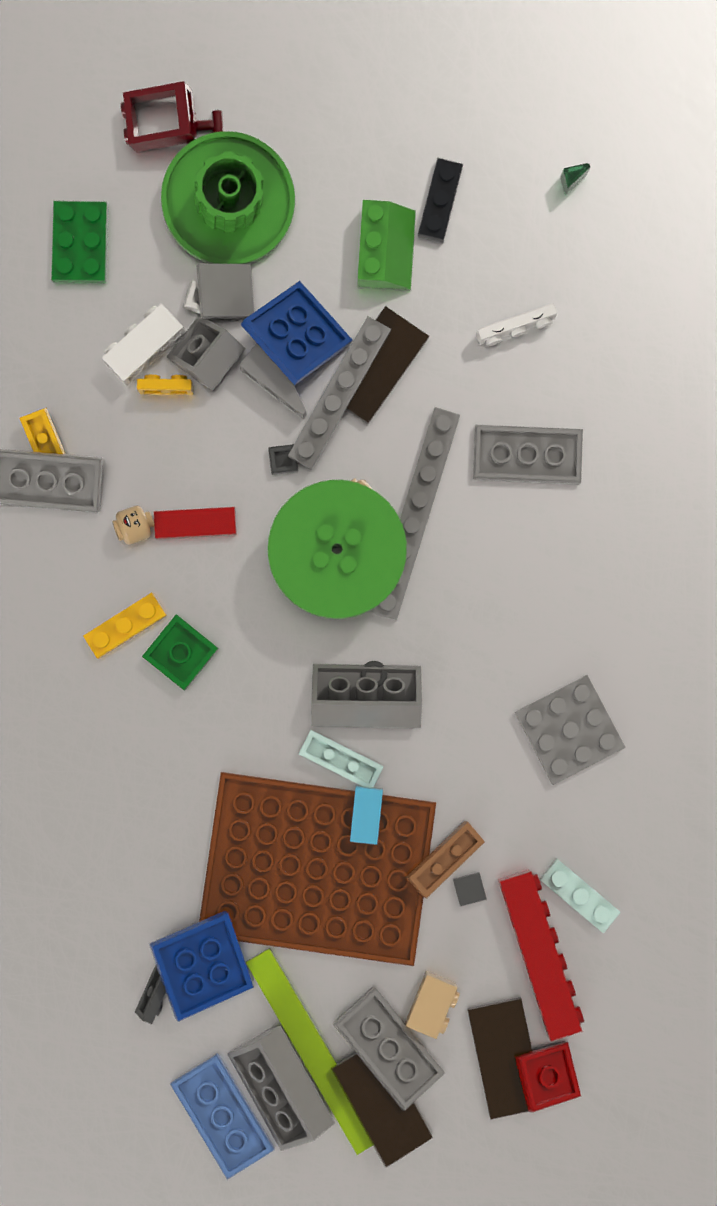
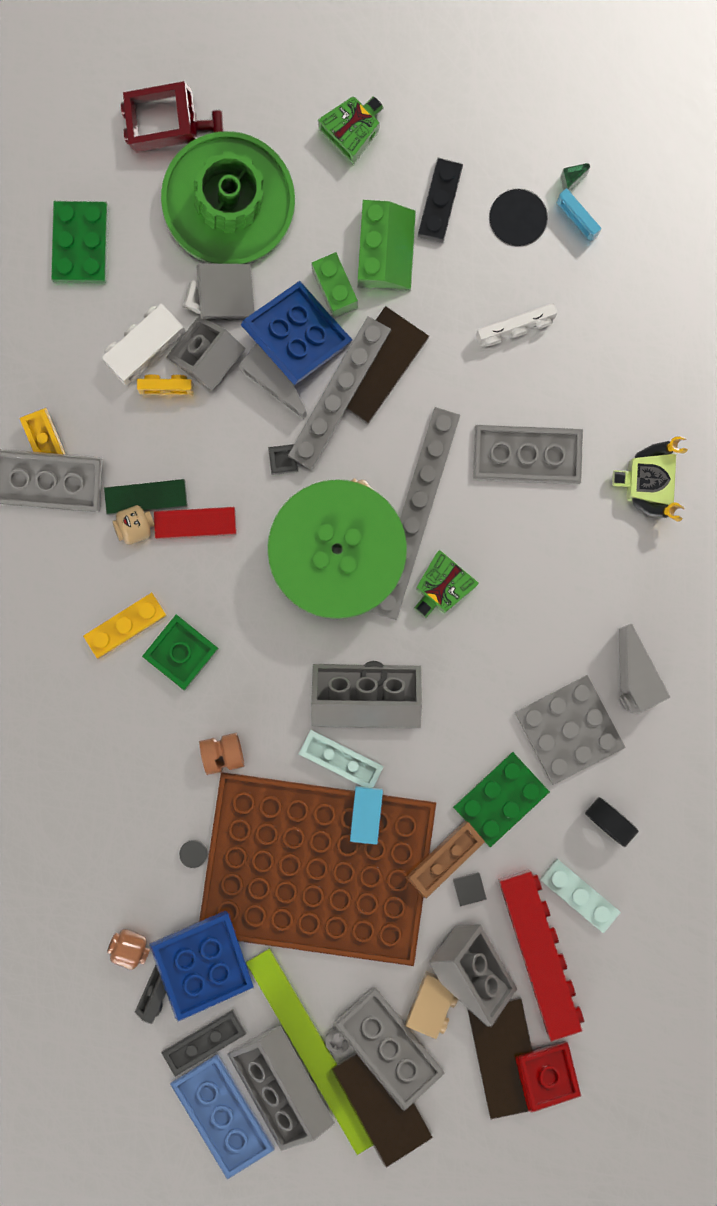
(128, 949): none -> nougat head
(147, 496): none -> dark green tile
(193, 854): none -> dark grey tile
(204, 1042): none -> dark grey tile
(221, 753): none -> nougat wheel
(329, 1037): none -> light grey bush
(334, 285): none -> bright green brick
(352, 126): none -> bright green torso
(443, 585): none -> bright green torso
(474, 972): none -> light grey slope
(501, 799): none -> green plate
(518, 217): none -> black sticker
(578, 215): none -> medium azure tile
(612, 822): none -> black tyre
(638, 677): none -> light grey slope
(652, 479): none -> torso

